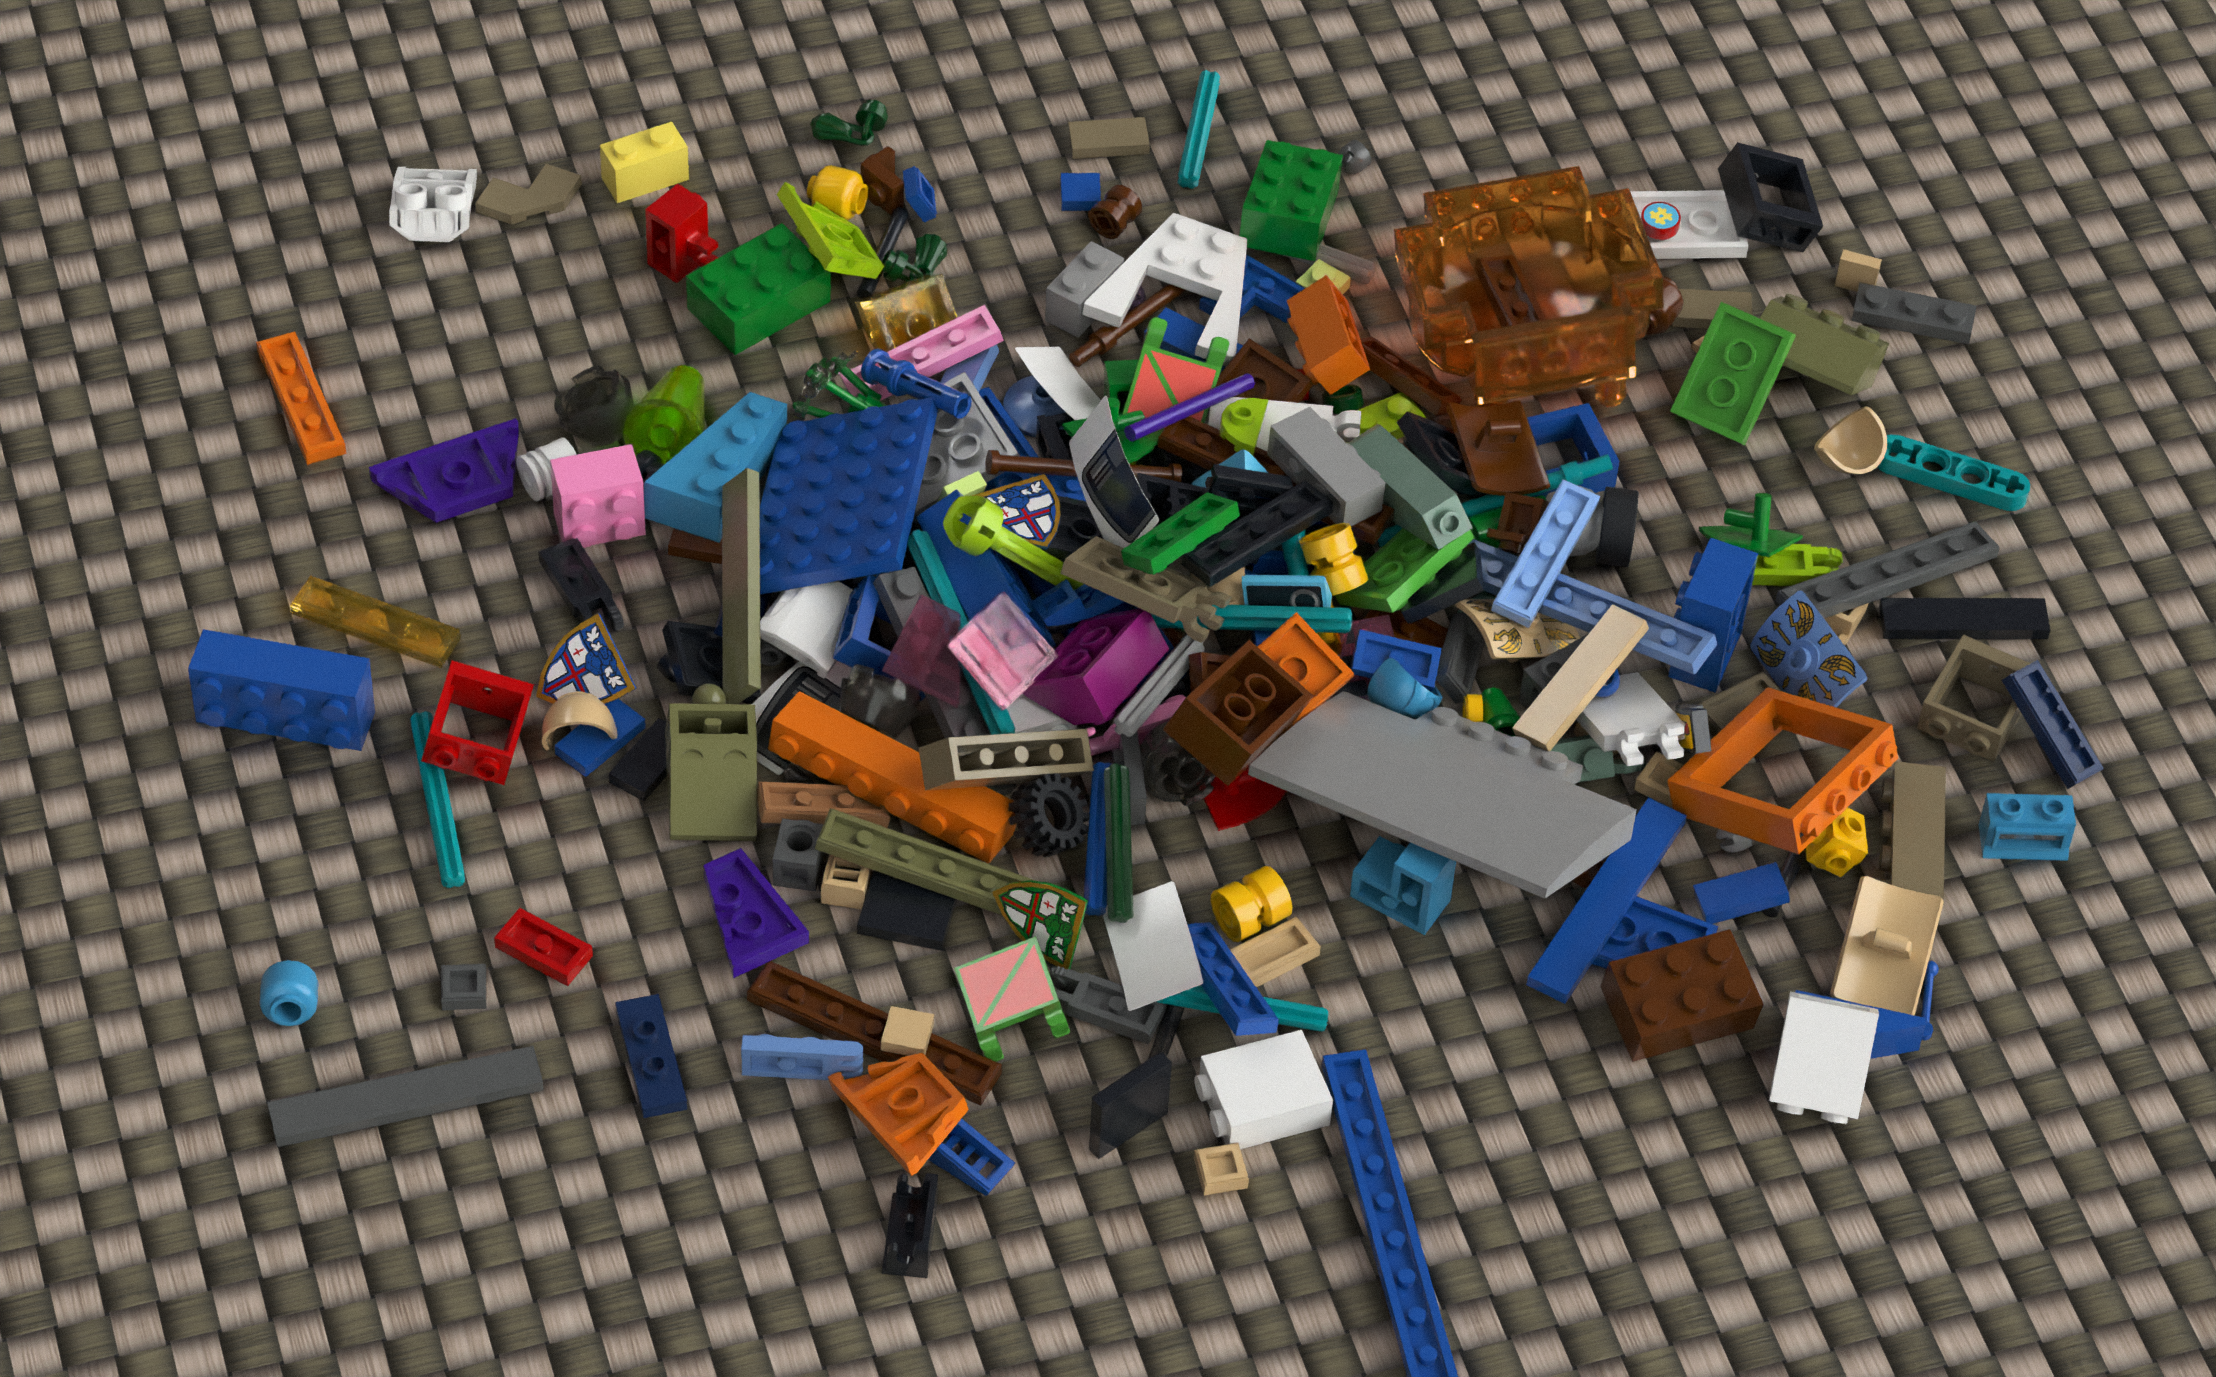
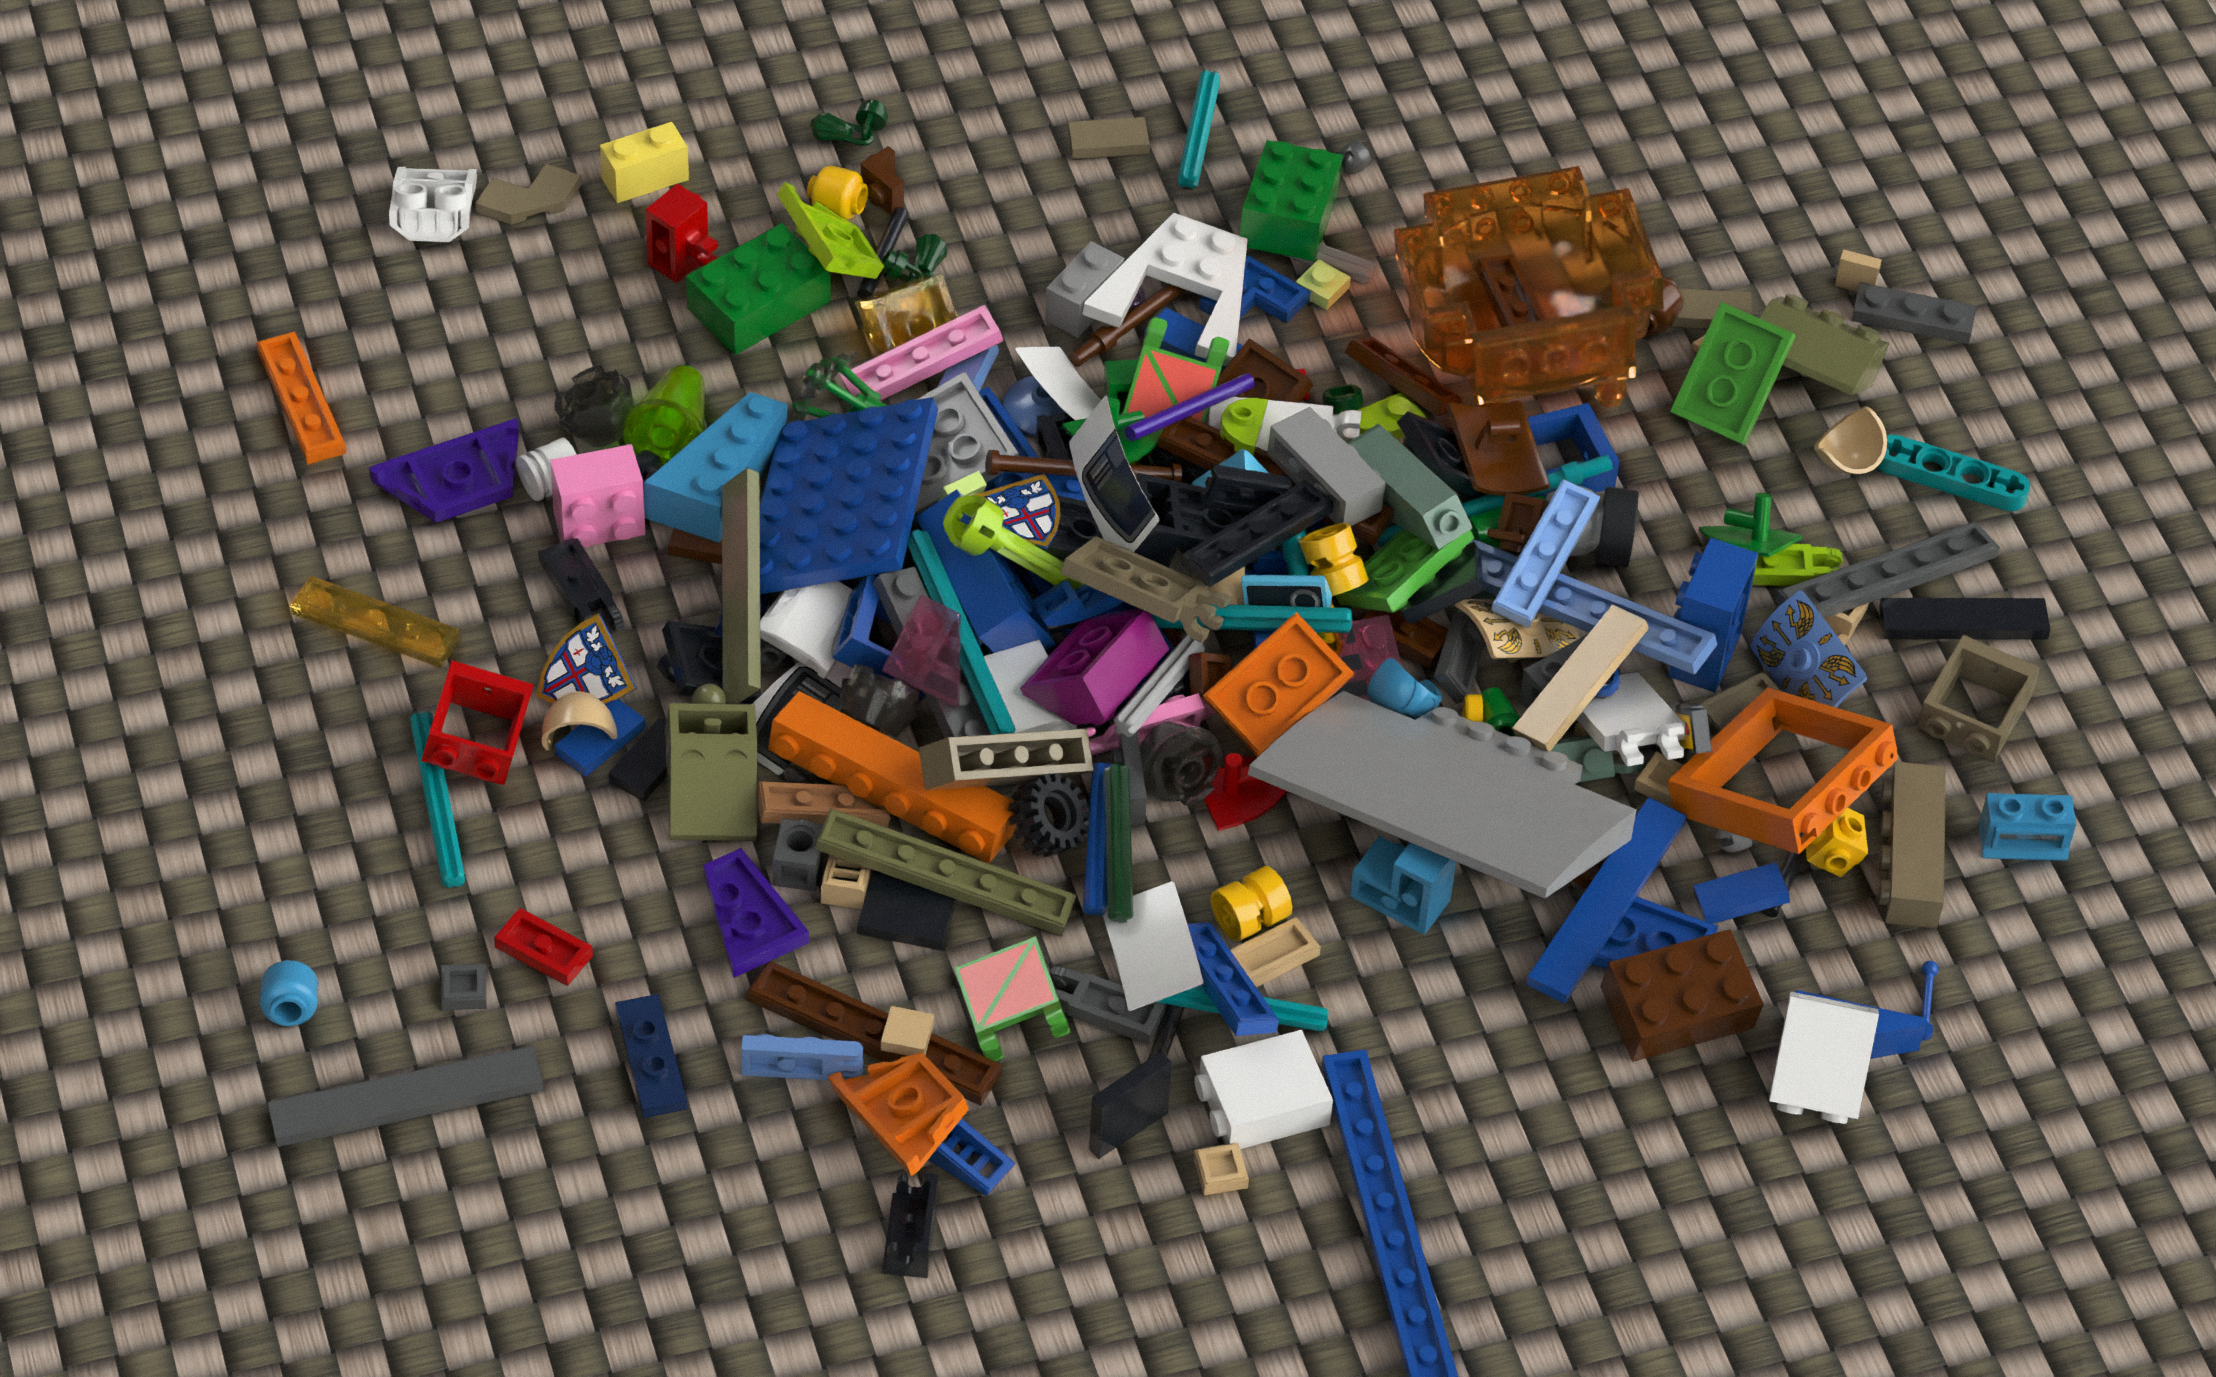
(282, 690): blue brick -> none
(903, 379): blue pin -> none
(919, 194): blue tile -> none
(1002, 650): clear pink slope -> none
(1044, 912): shield -> none
(1079, 191): blue tile -> none
(1111, 216): reddish brown wheel -> none
(1180, 533): green plate -> none
(1238, 712): reddish brown brick -> none
(1327, 336): orange brick -> none
(1416, 658): blue plate -> none
(1660, 220): tile -> none
(1704, 226): white plate -> none
(1795, 222): black window -> none
(1886, 946): tan shield -> none
(2052, 724): dark blue plate -> none

